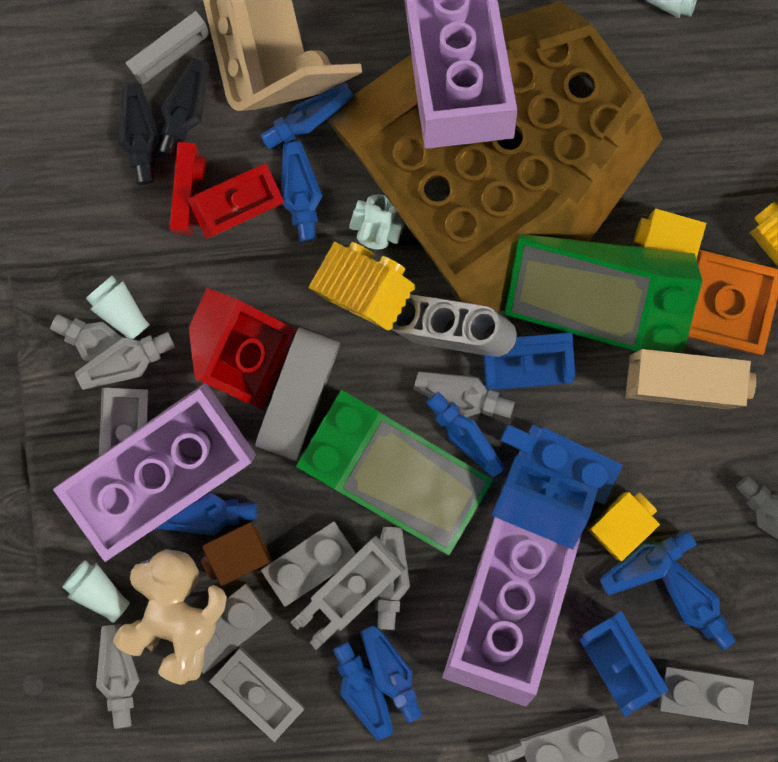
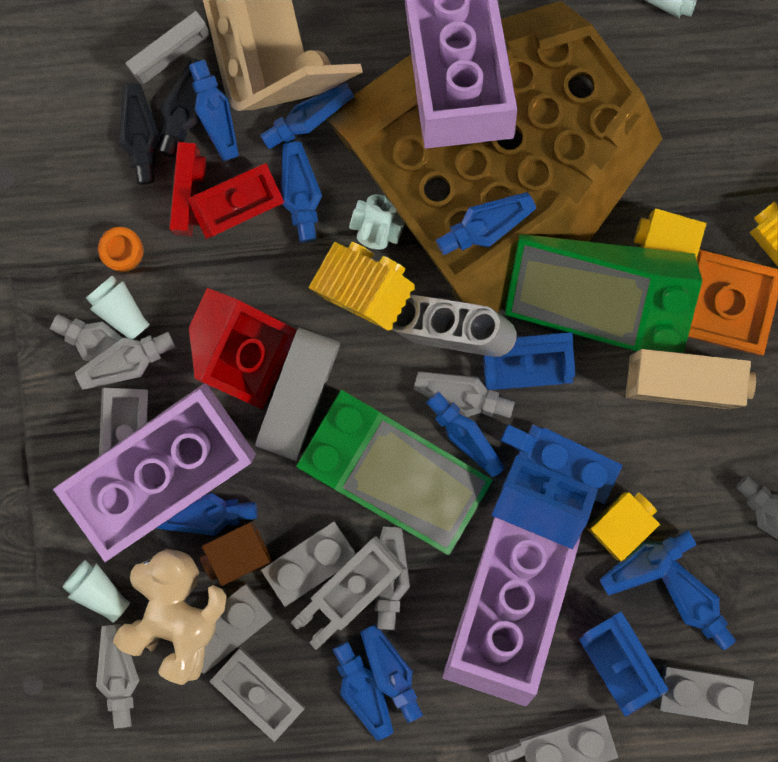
(120, 249): none -> orange tile
(214, 111): none -> blue piece
(487, 223): none -> blue piece

